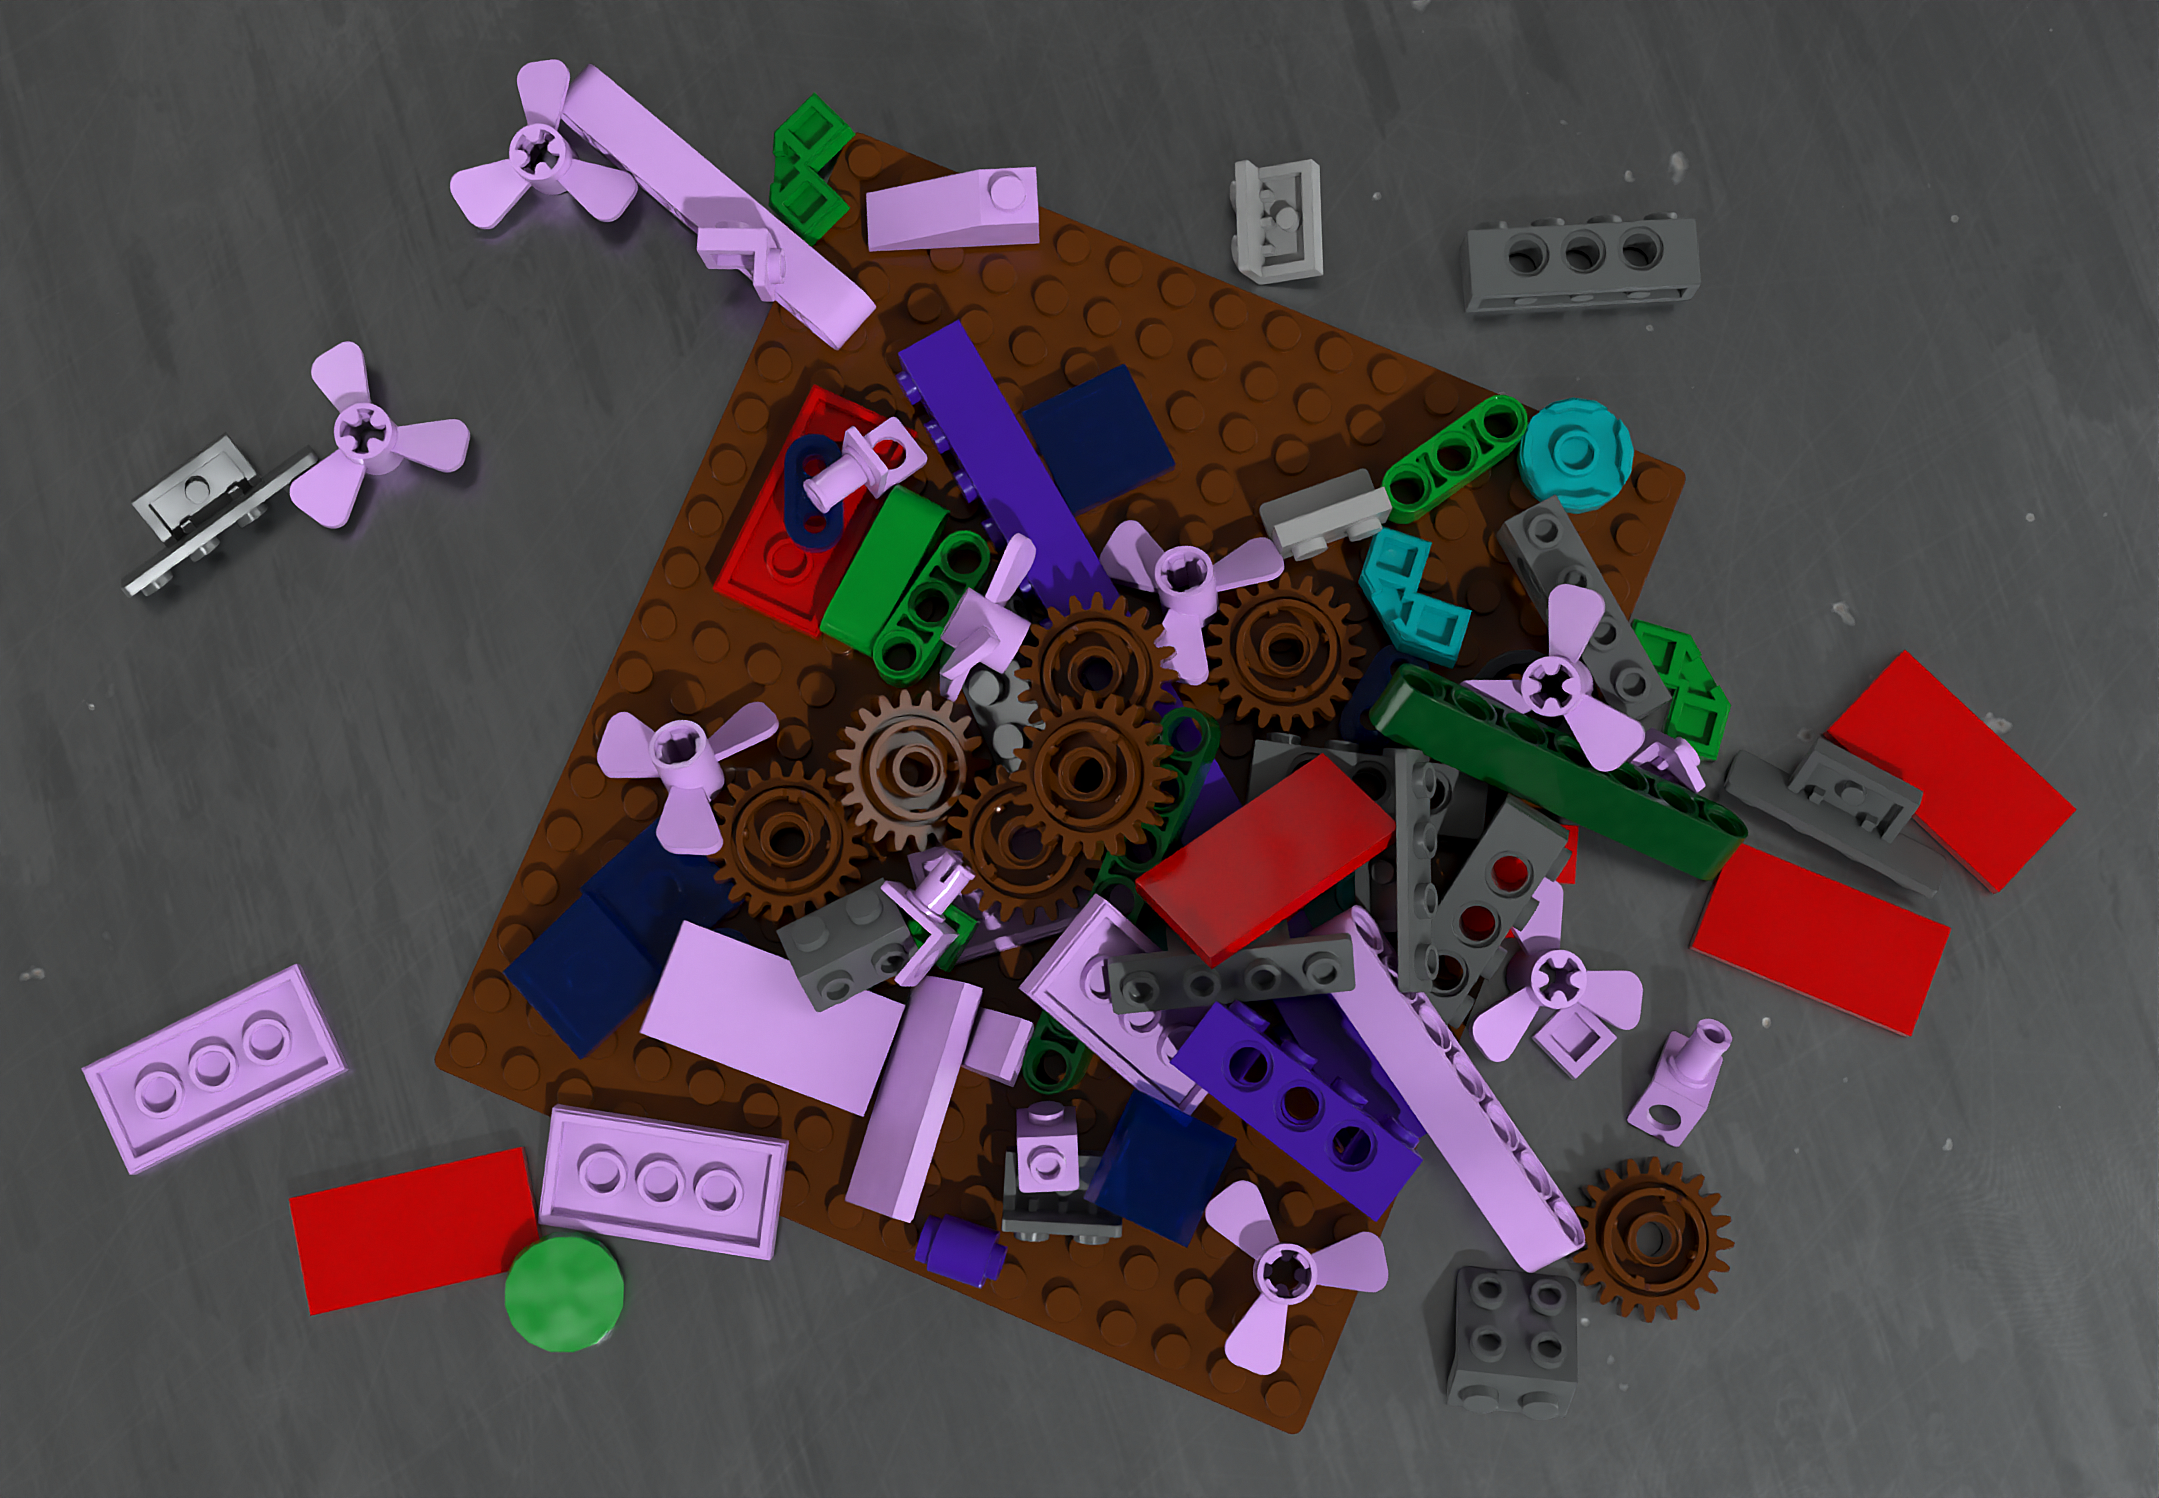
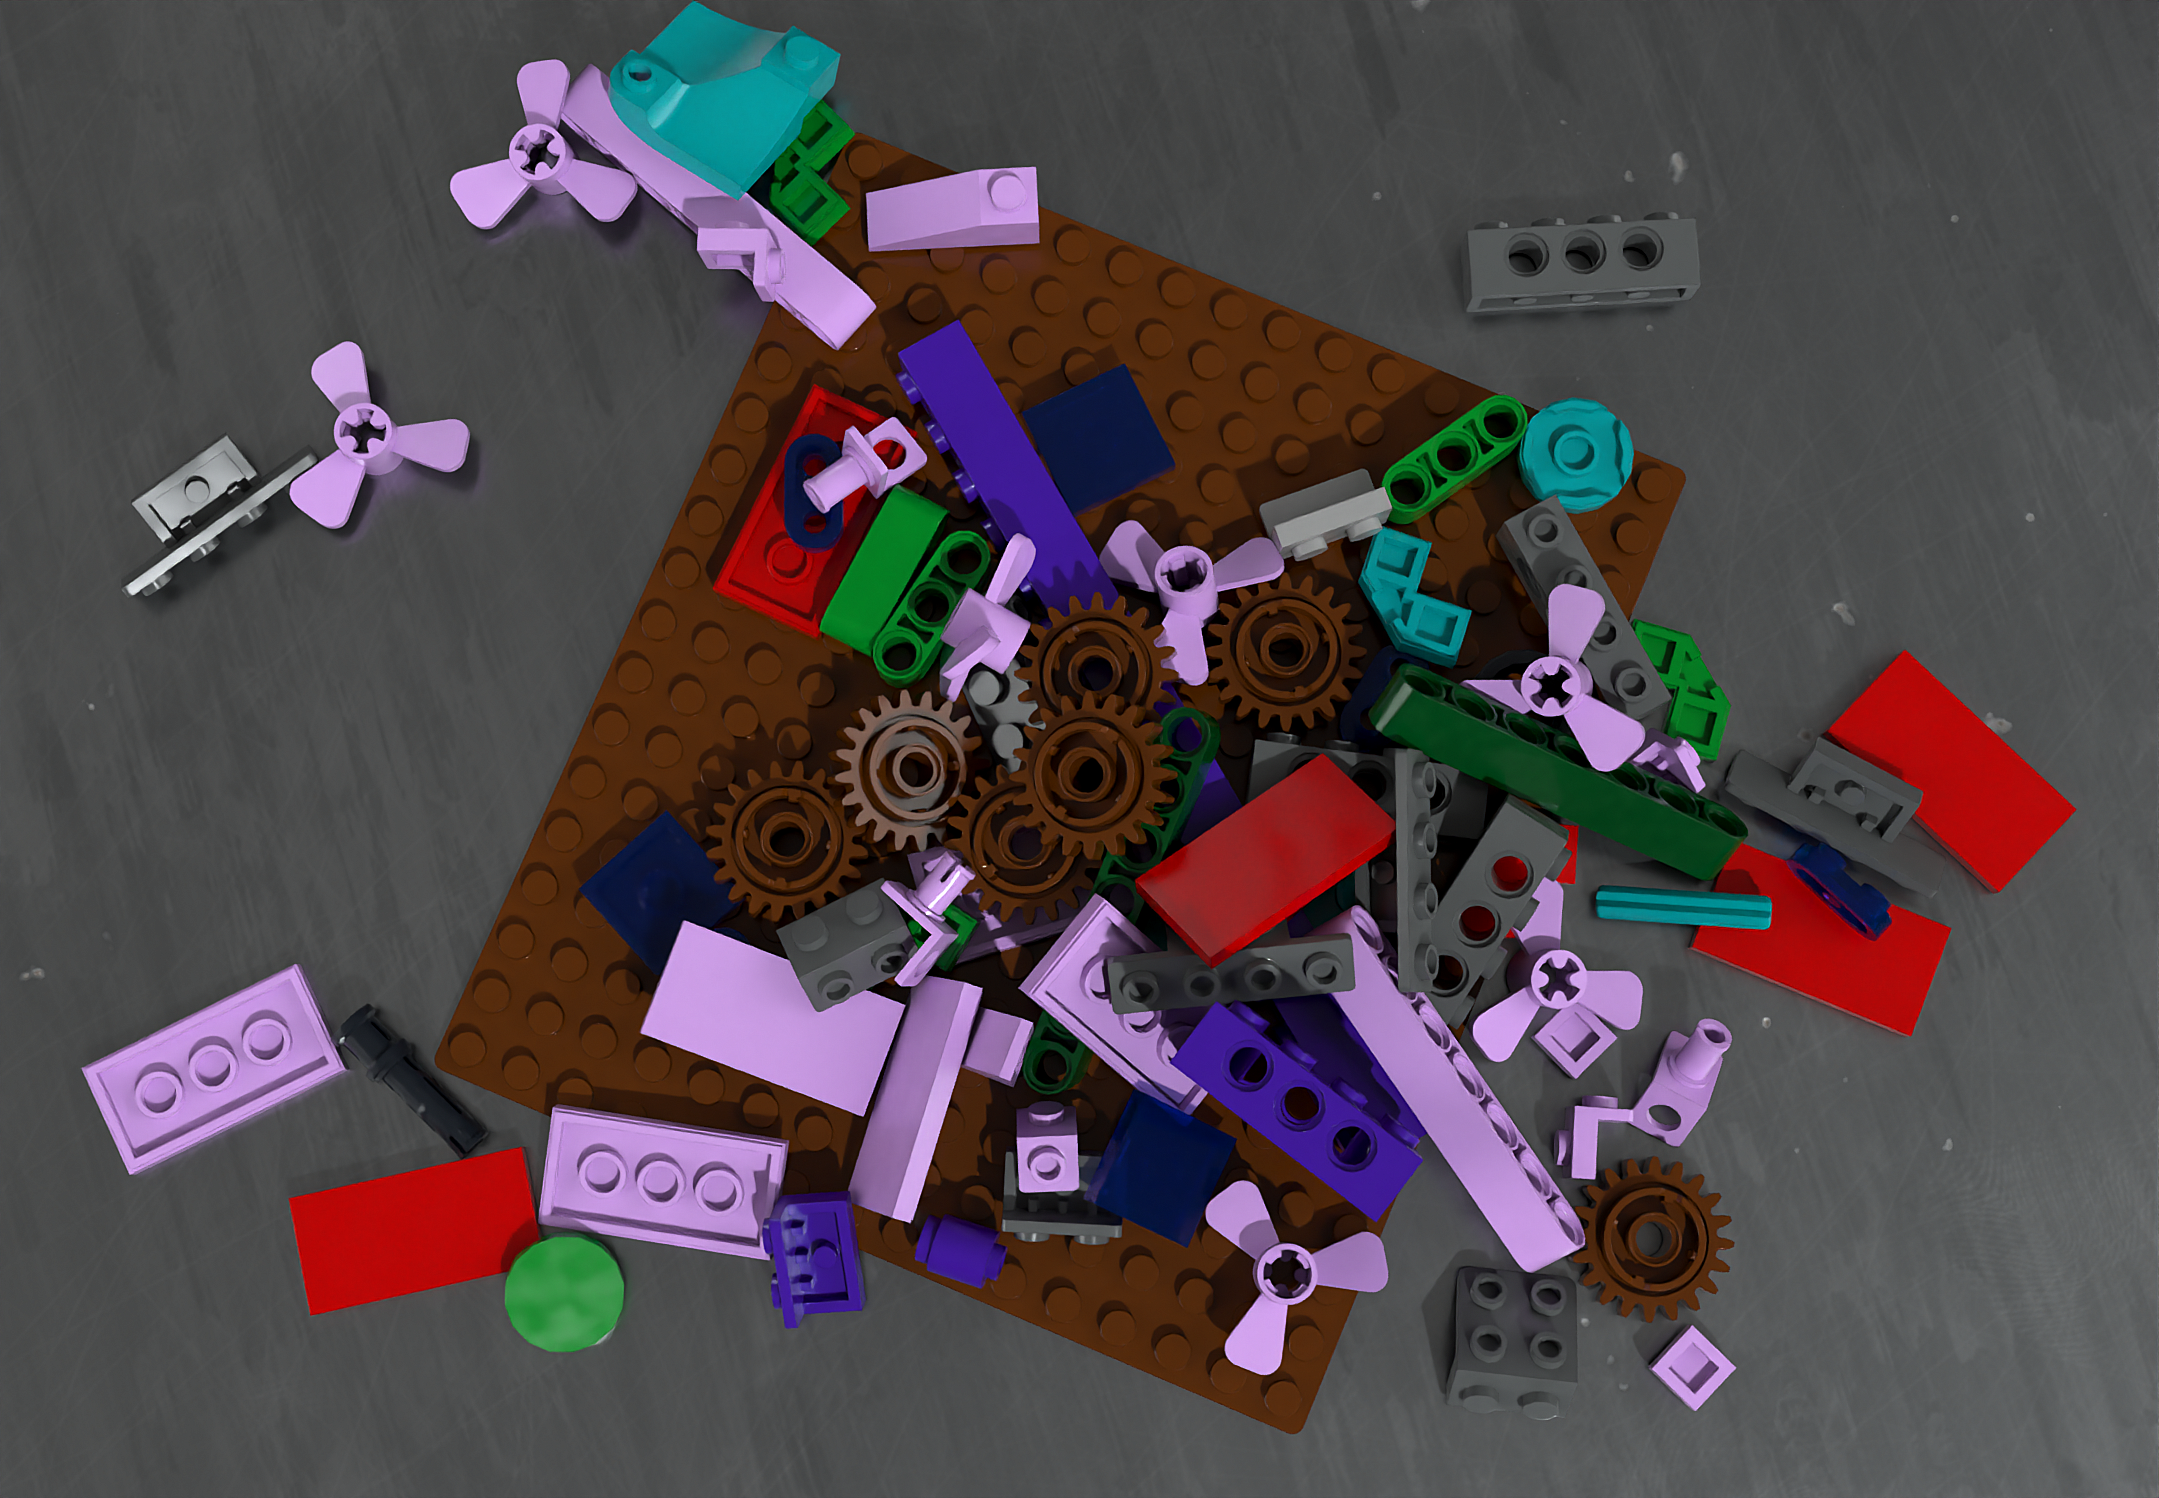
(392, 1063): none -> black pin
(585, 974): clear blue tile -> none
(686, 766): lavender piece -> none
(721, 94): none -> teal slope
(814, 1255): none -> dark purple bracket
(1277, 221): light grey bracket -> none
(1577, 1144): none -> lavender bracket
(1683, 907): none -> teal axle
(1691, 1367): none -> lavender plate
(1825, 876): none -> clear blue plate

